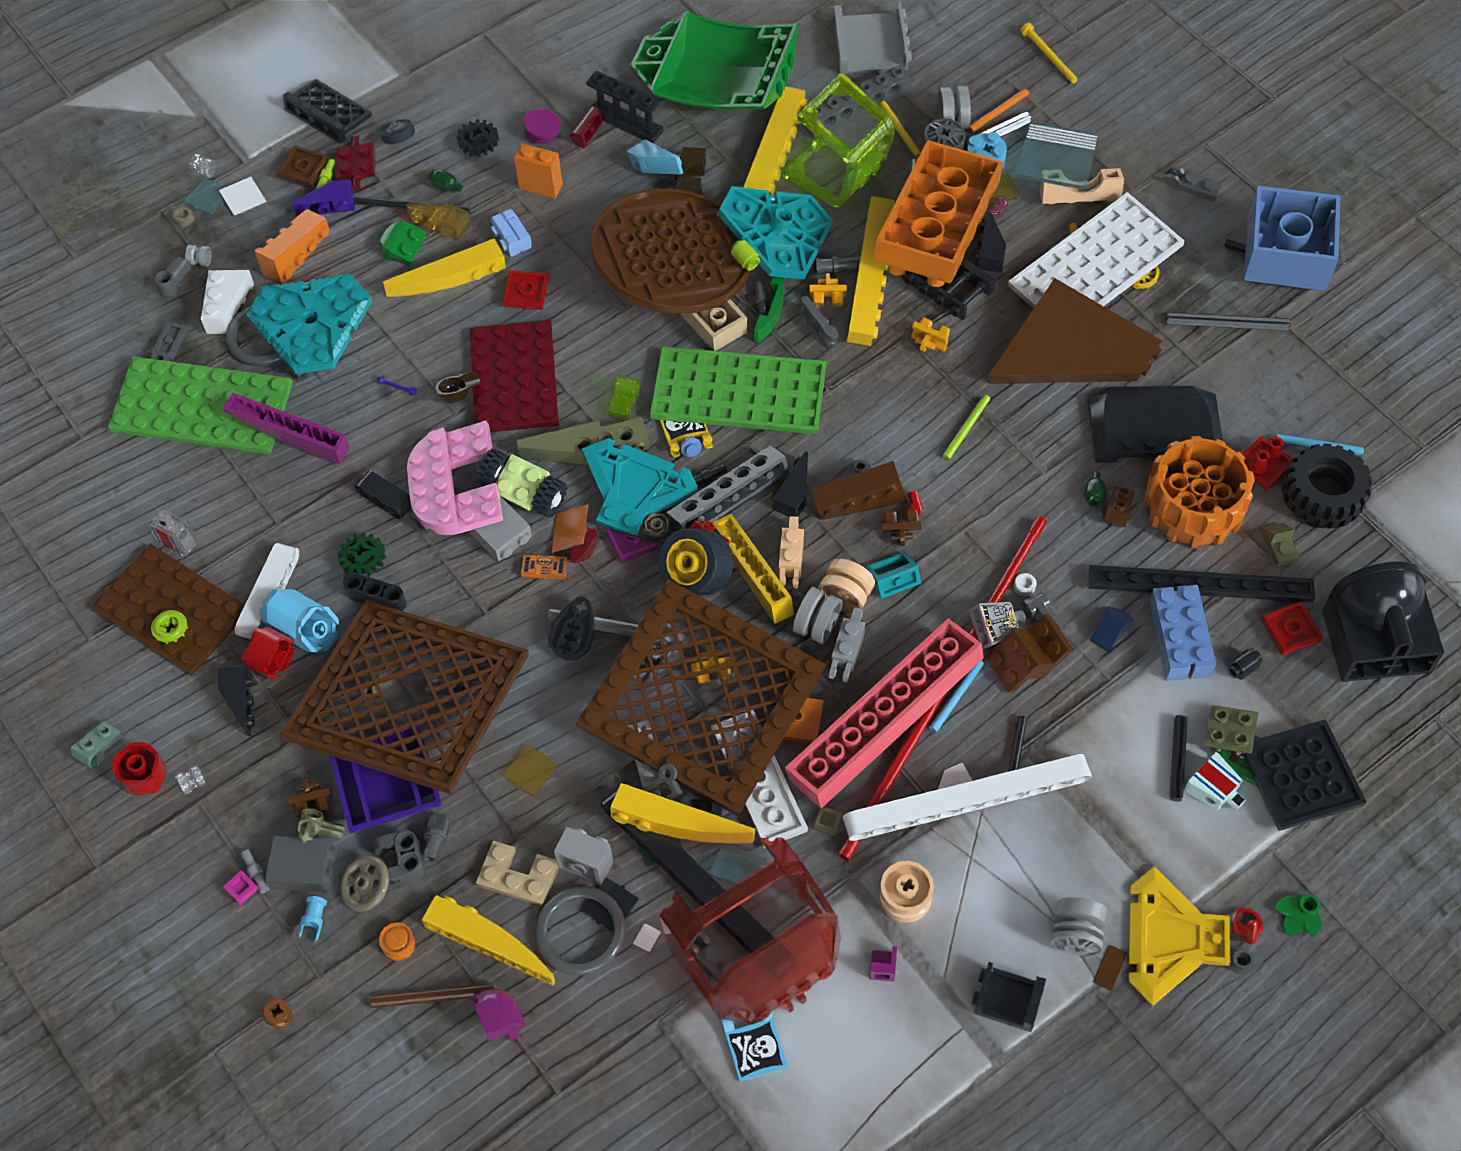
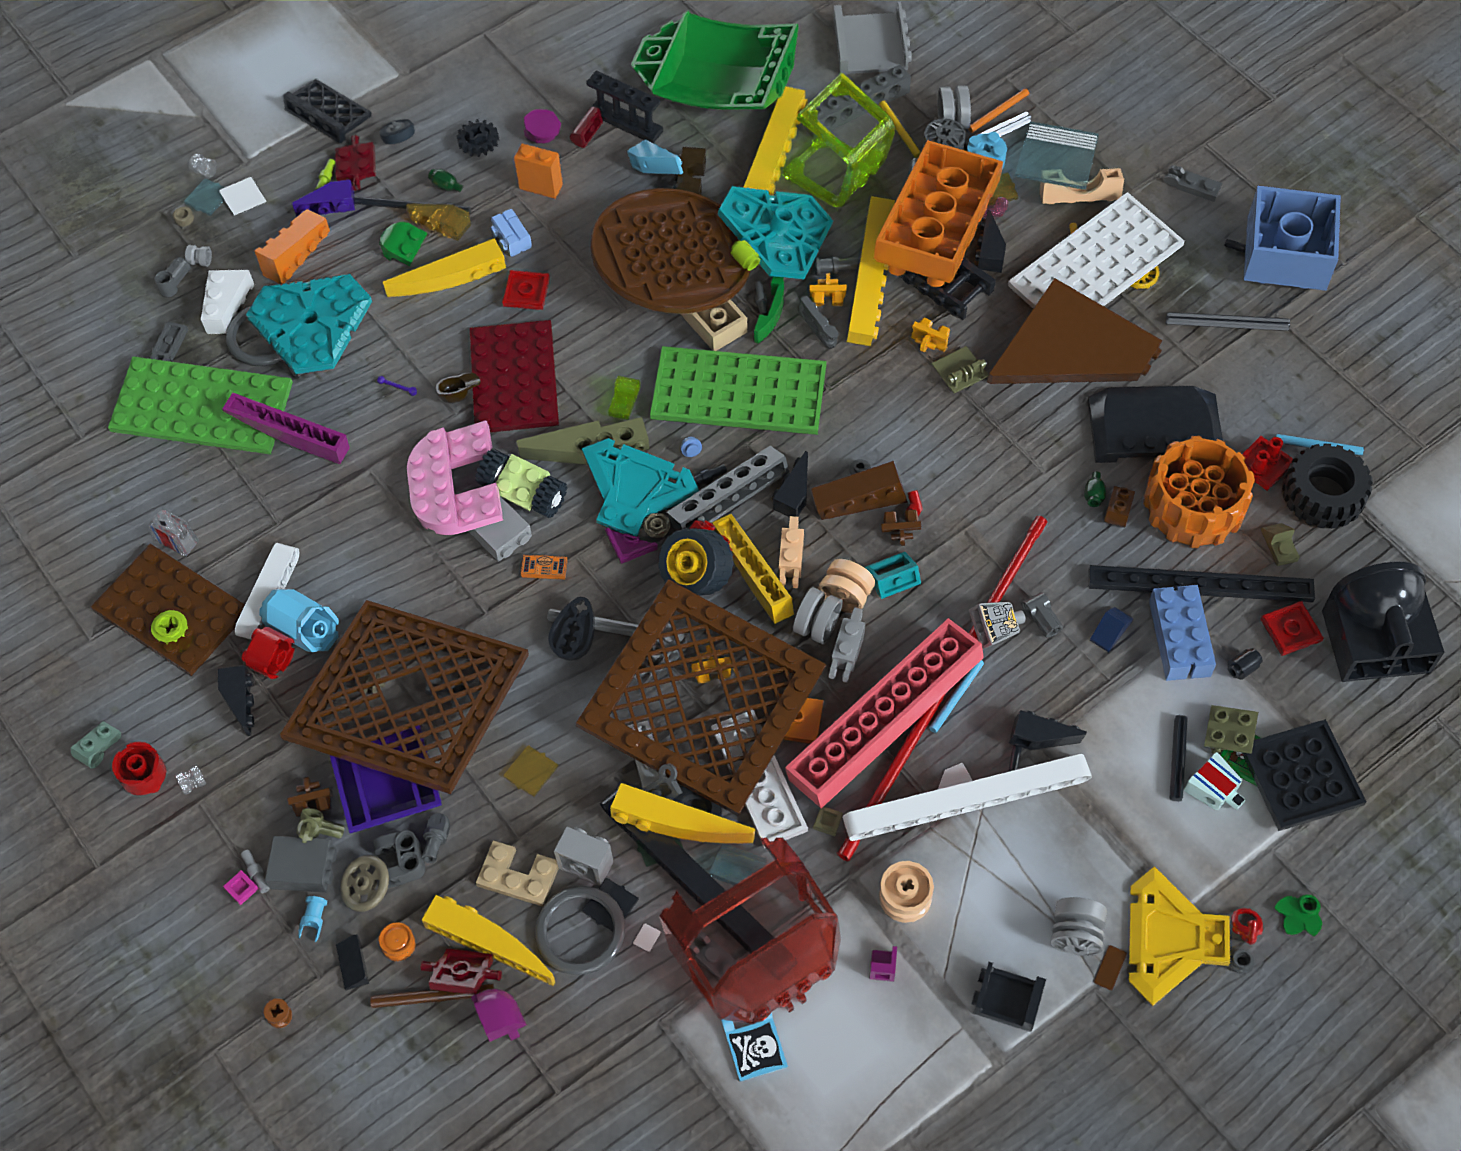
(302, 166): reddish brown plate -> none
(352, 962): none -> black slope
(361, 554): dark green gear -> none
(368, 585): black beam -> none
(383, 494): black beam -> none
(460, 971): none -> dark red plate
(570, 528): orange sticker -> none
(584, 552): dark red slope -> none
(678, 431): flag -> none
(960, 369): none -> olive hinge
(966, 427): lime bar -> none
(1025, 584): white tile -> none
(1027, 30): yellow bar -> none
(1029, 653): reddish brown bracket -> none
(1039, 732): none -> black slope

